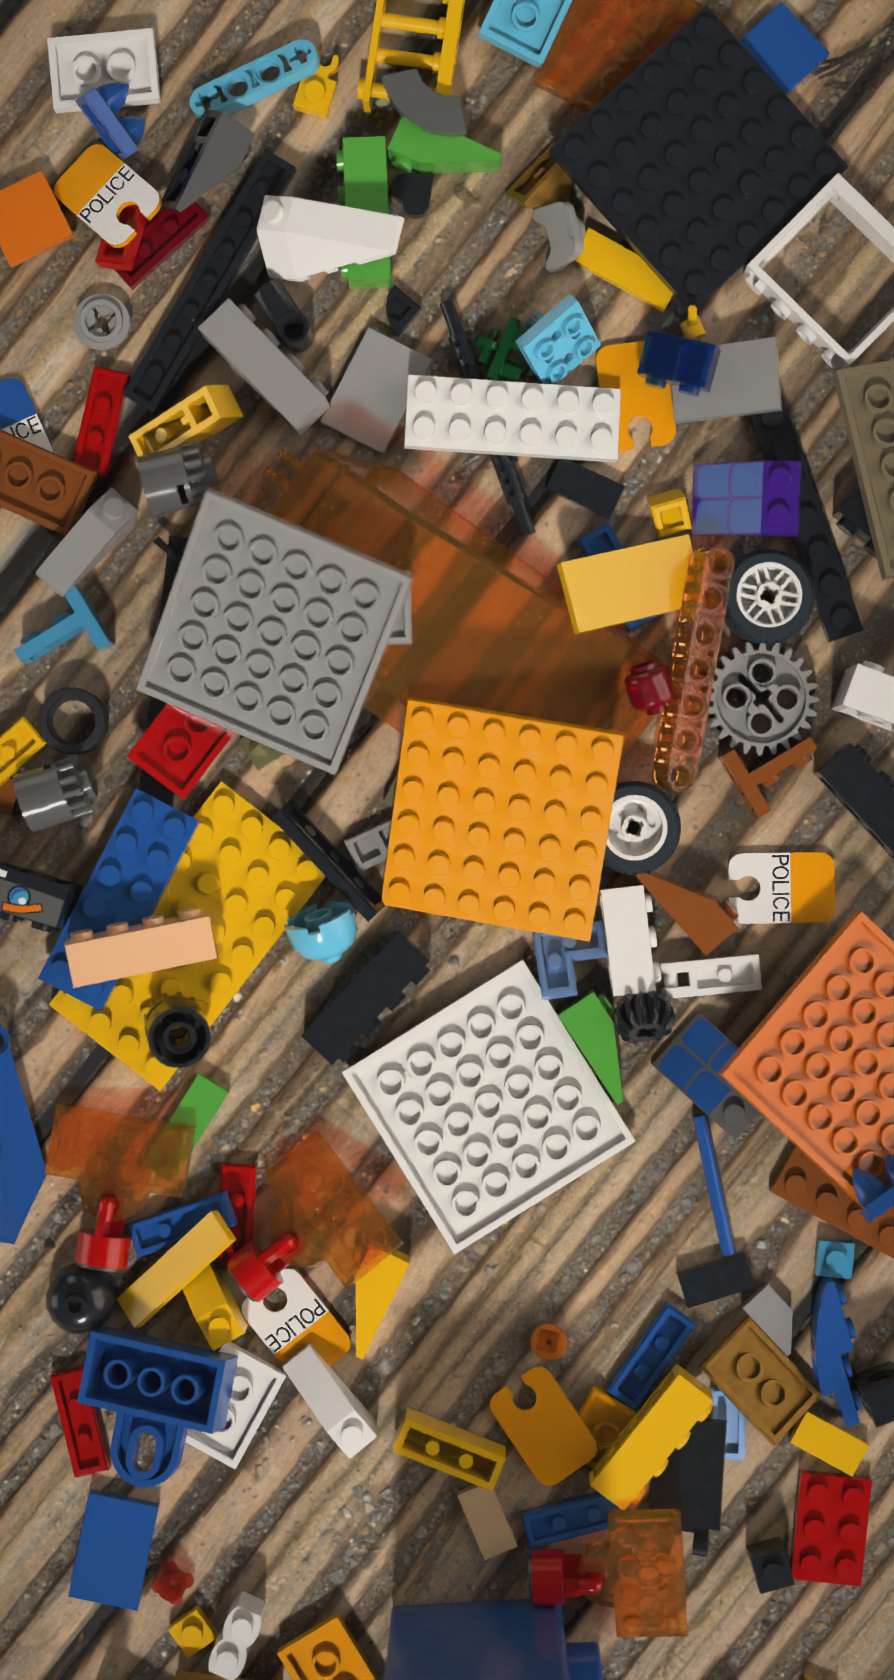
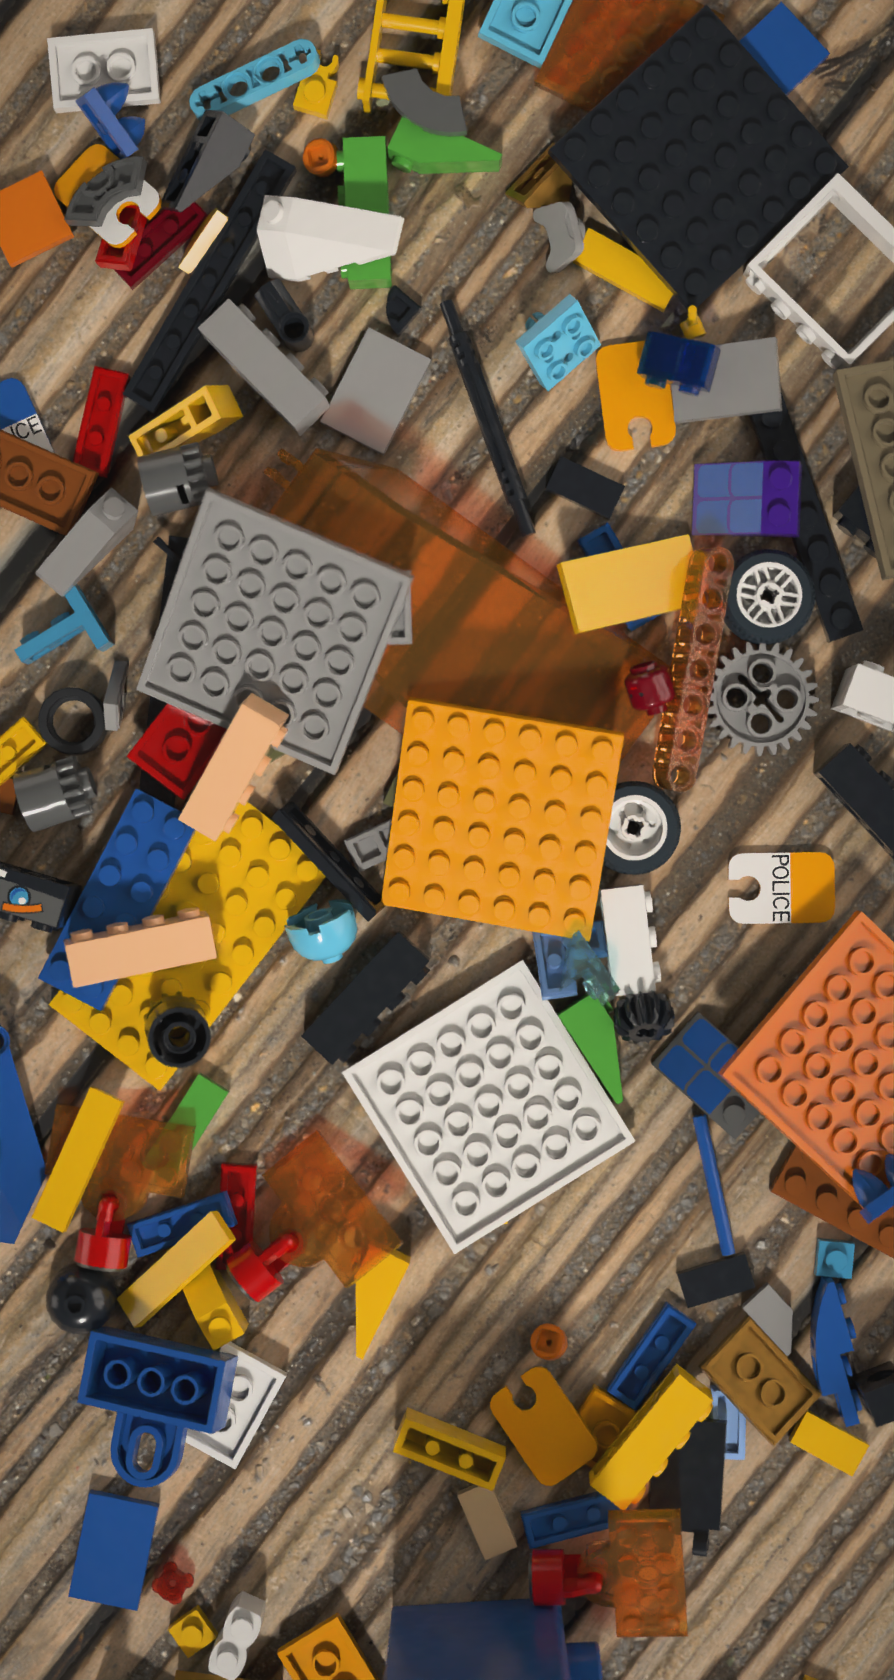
(78, 1159): none -> yellow tile
(79, 1424): red tile -> none
(86, 319): light grey gear -> none
(97, 197): none -> dark grey tile
(115, 697): none -> light grey tile
(202, 240): none -> tile
(234, 766): none -> light nougat brick
(299, 1323): piece -> none
(320, 157): none -> orange tile
(331, 1401): white slope -> none
(413, 192): black tile -> none
(501, 367): dark green hips -> none
(512, 418): white plate -> none
(584, 963): none -> clear light blue slope
(669, 512): yellow slope -> none
(695, 911): dark orange slope -> none
(712, 976): white plate -> none
(766, 773): dark orange bracket -> none
(770, 1565): black brick -> none
(830, 1527): red plate -> none

